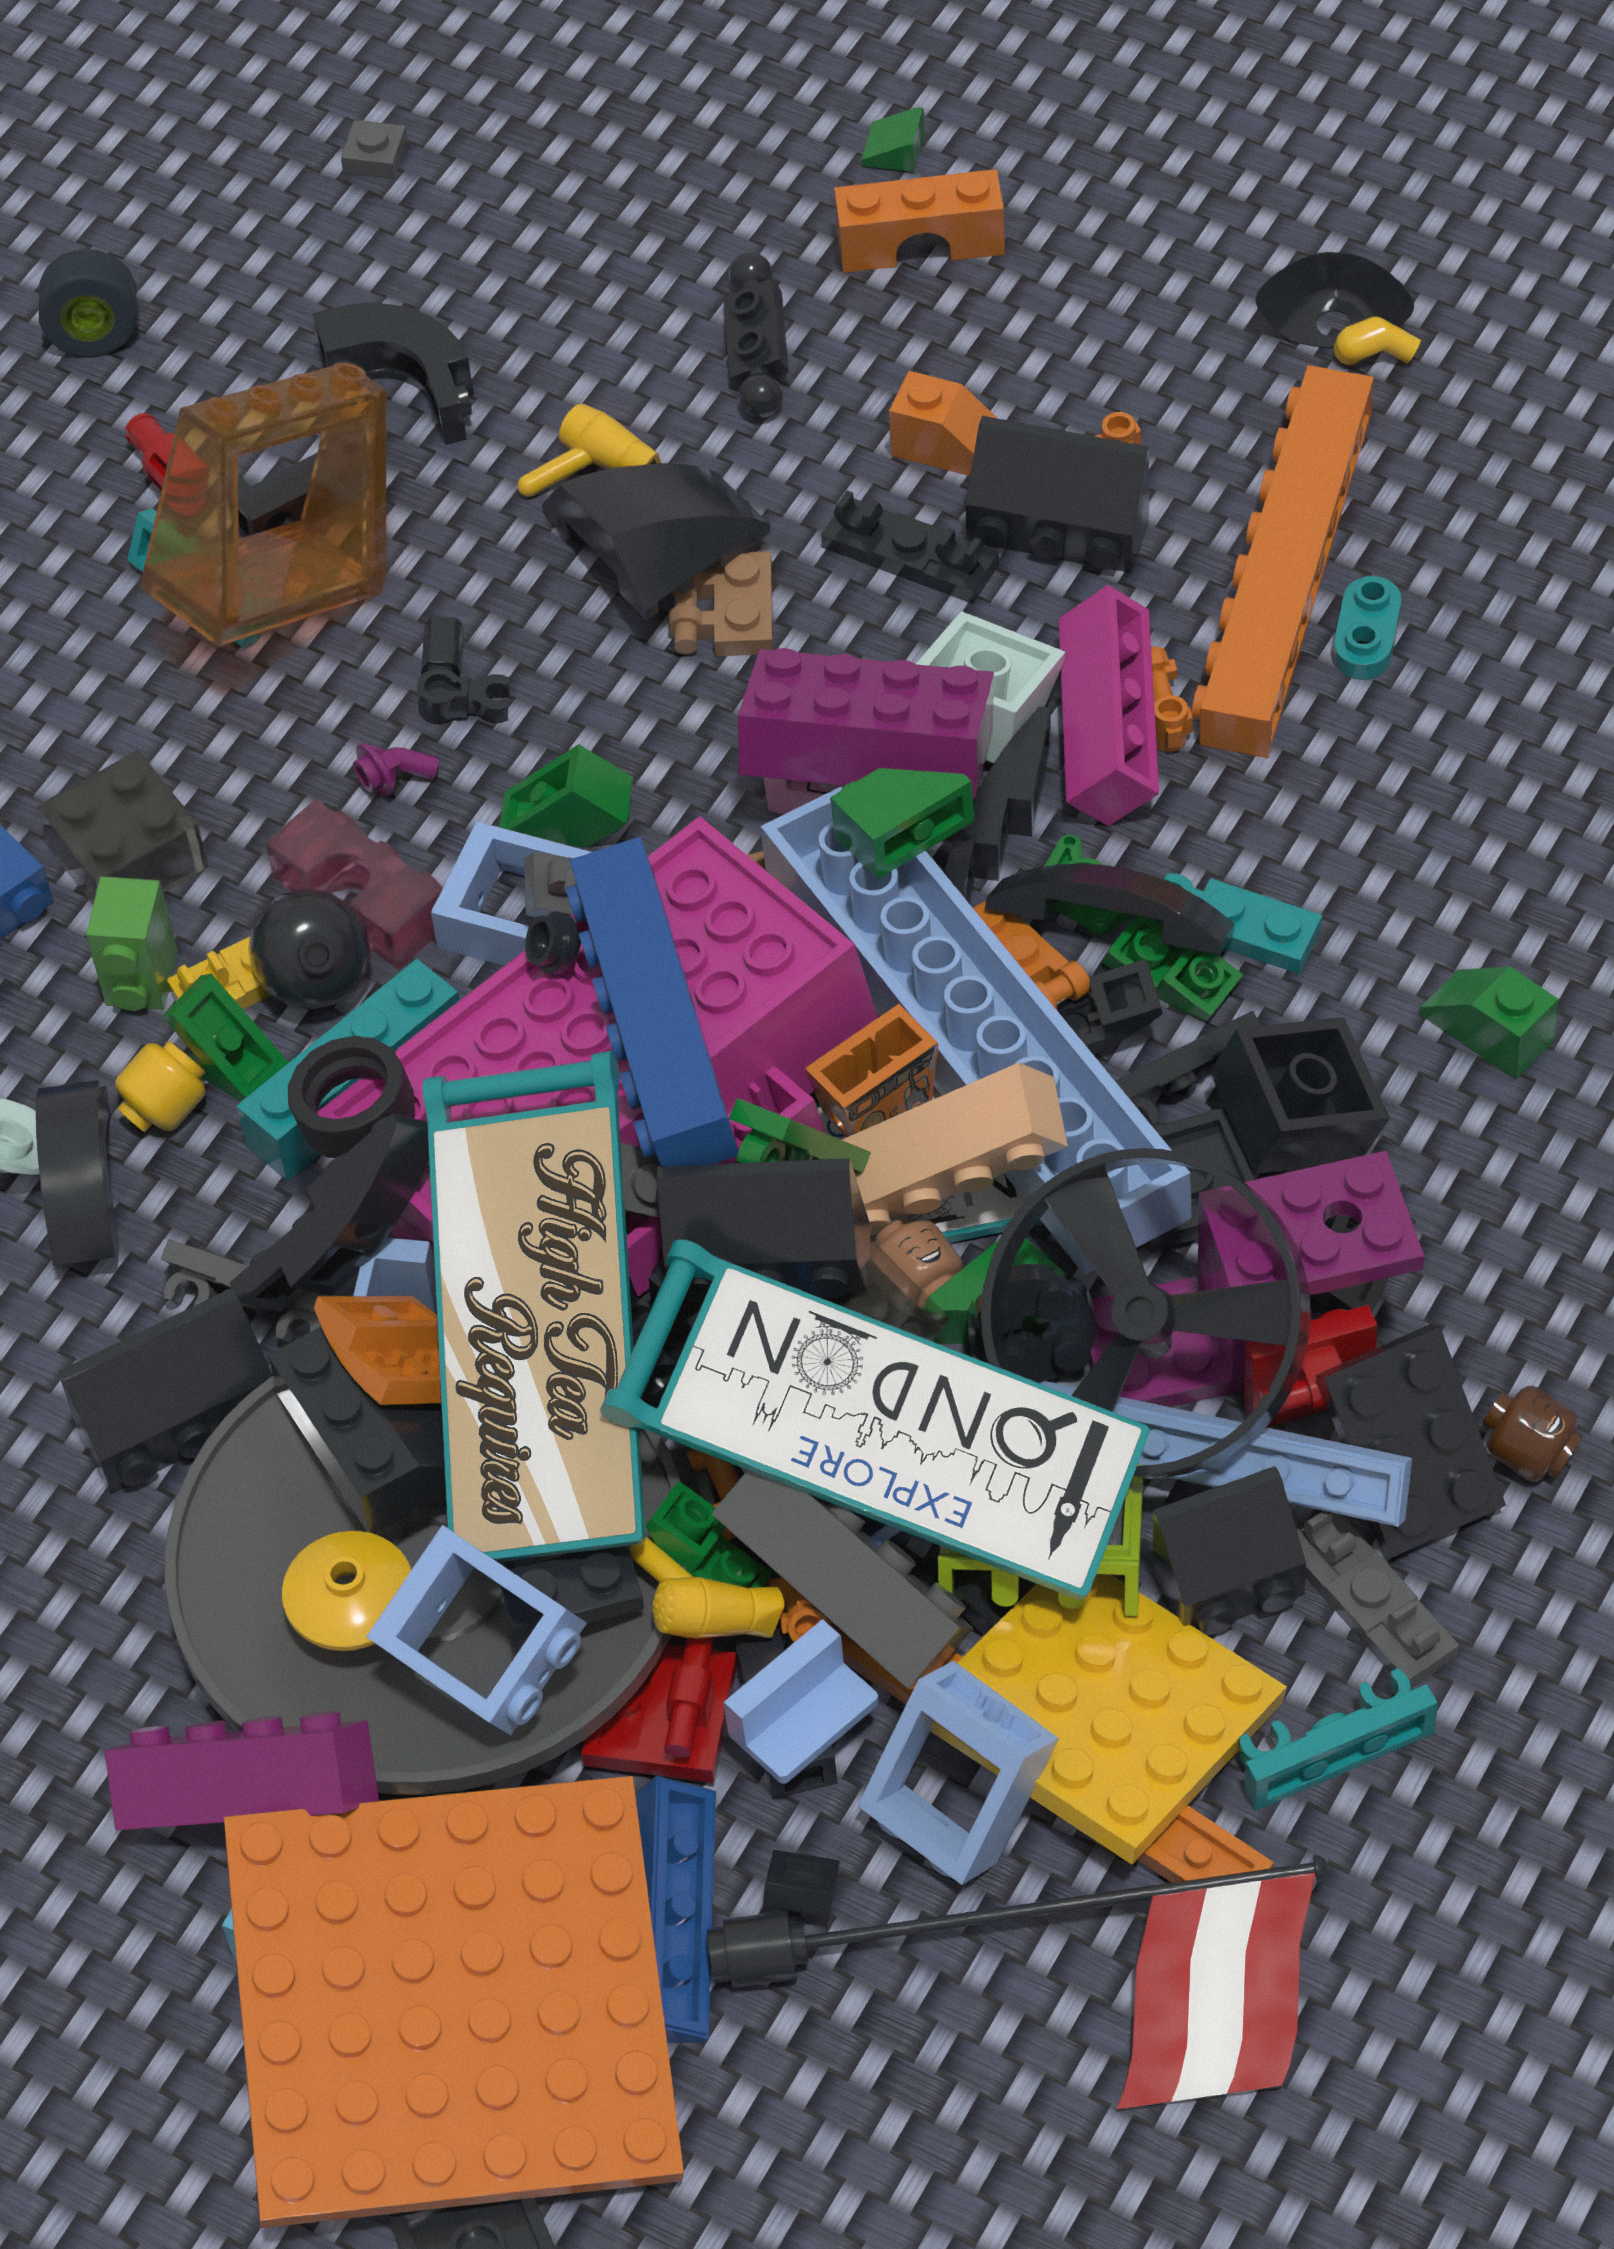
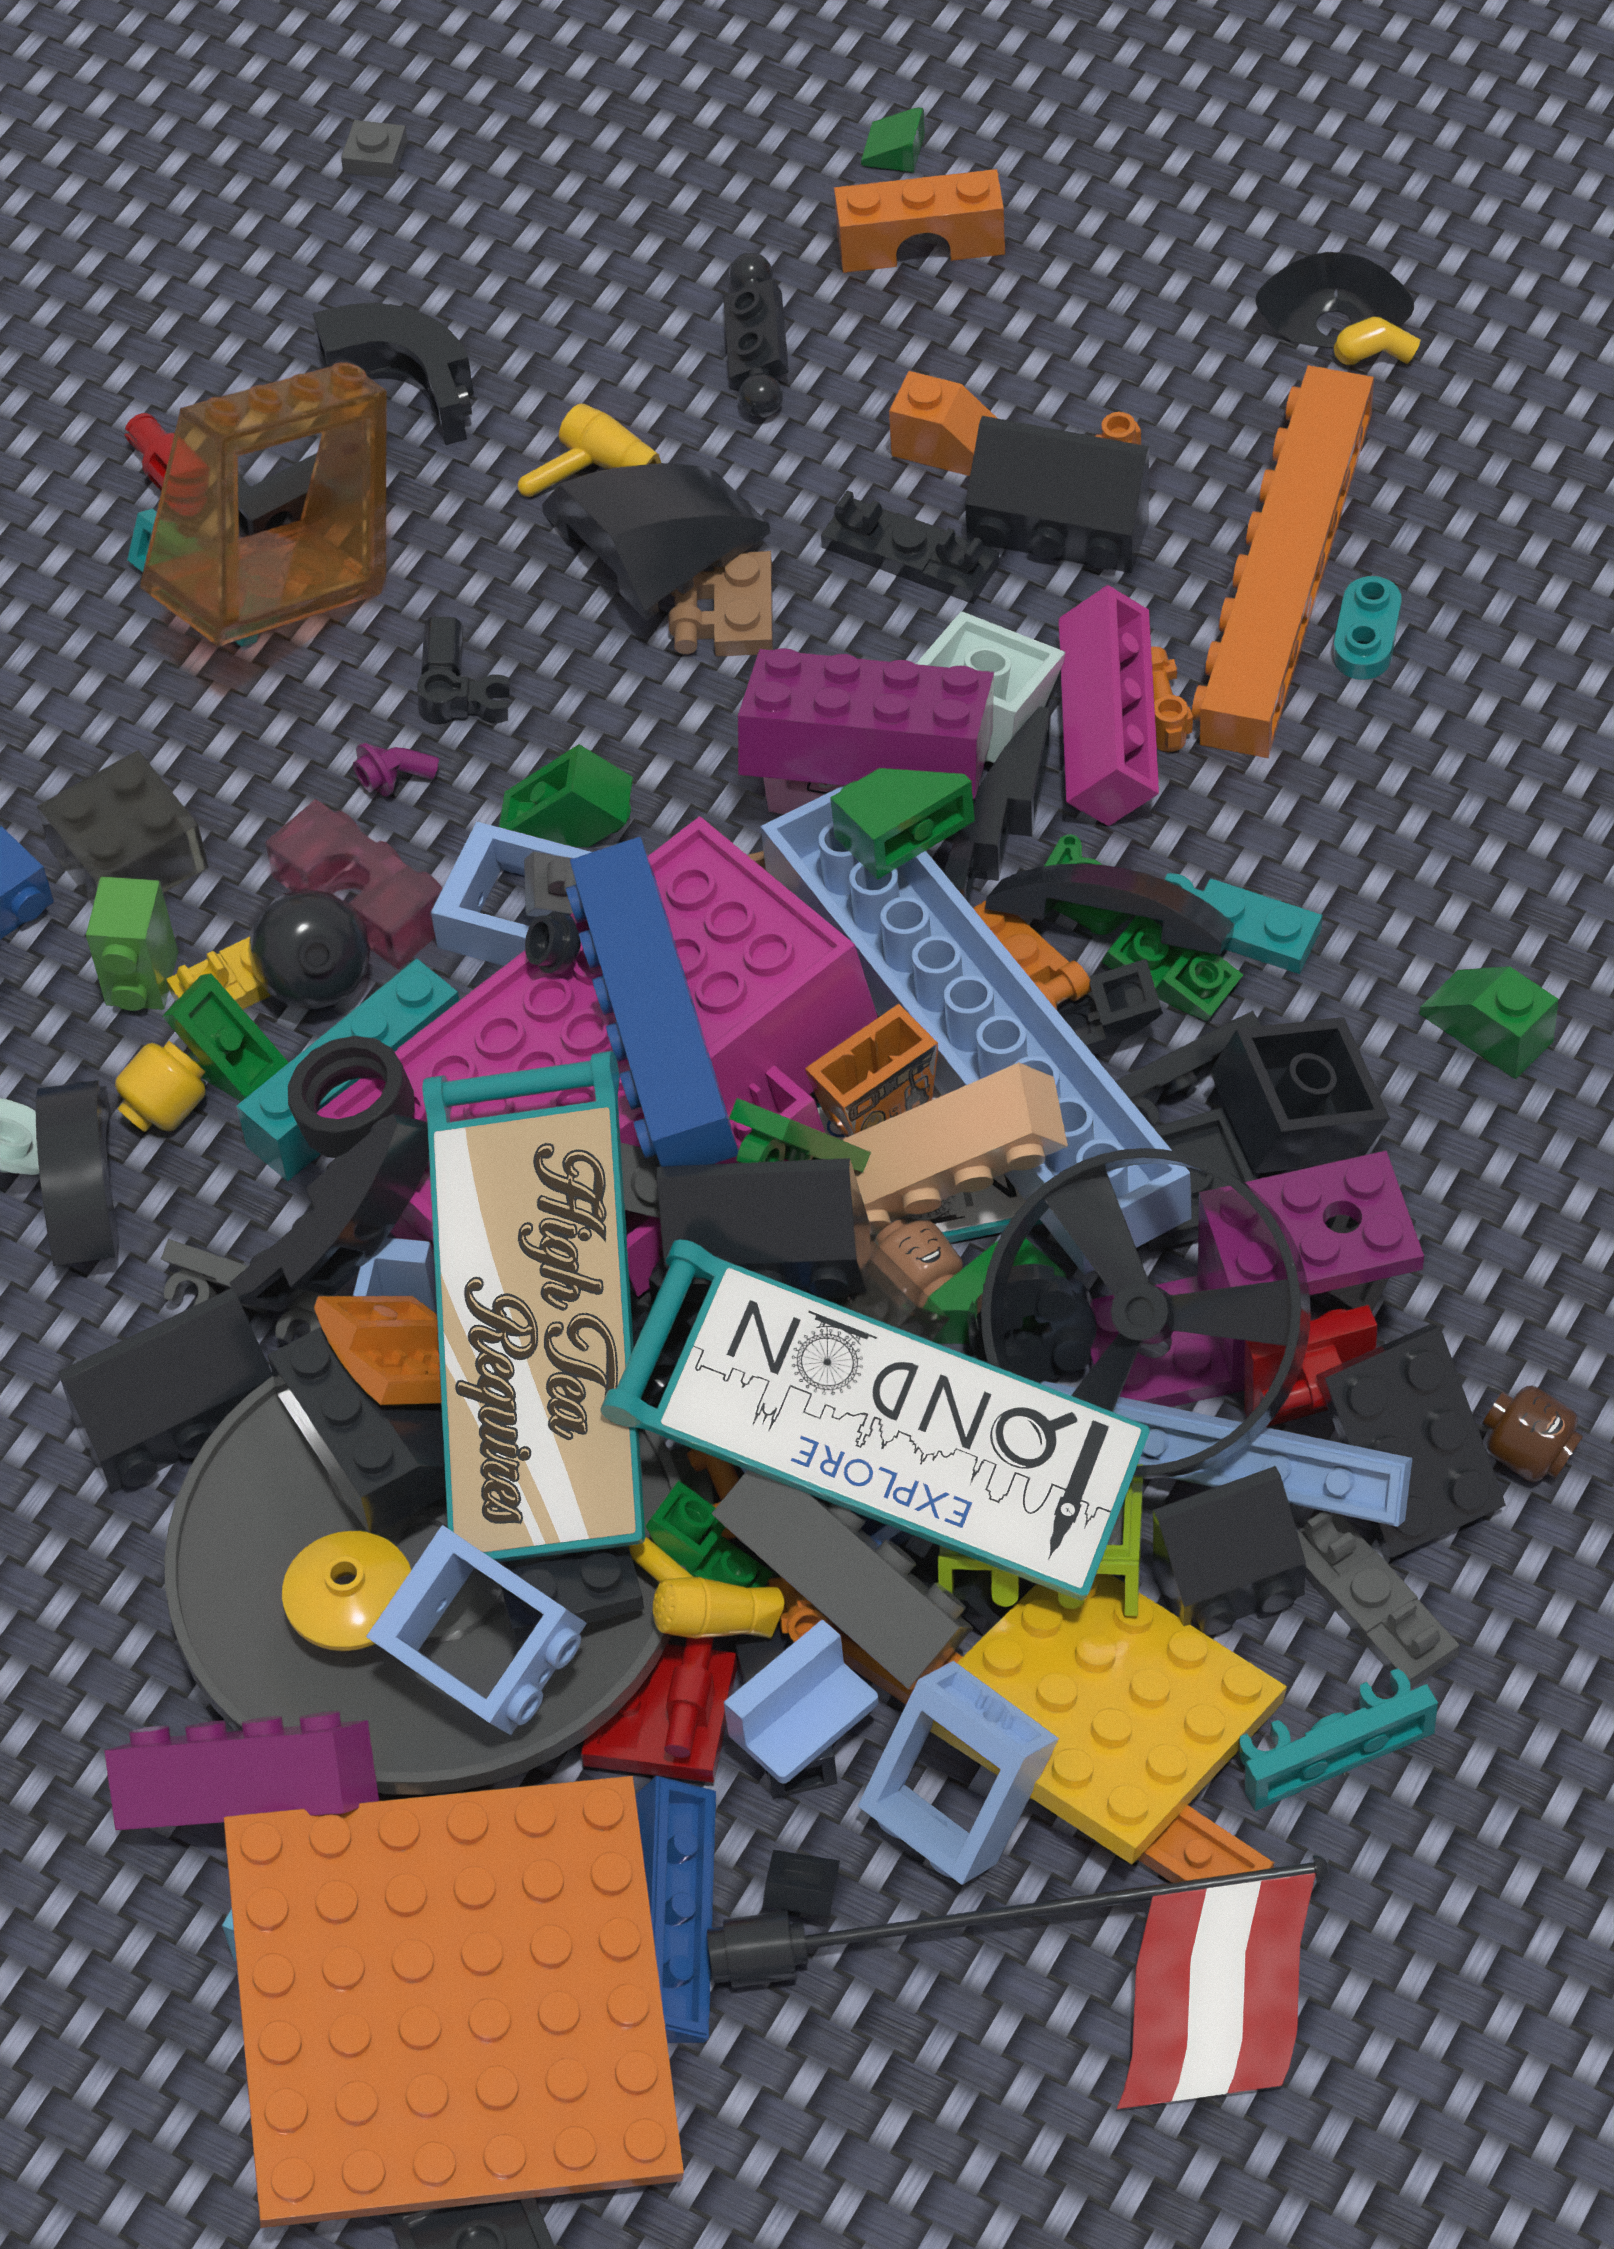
(87, 303): black wheel -> none

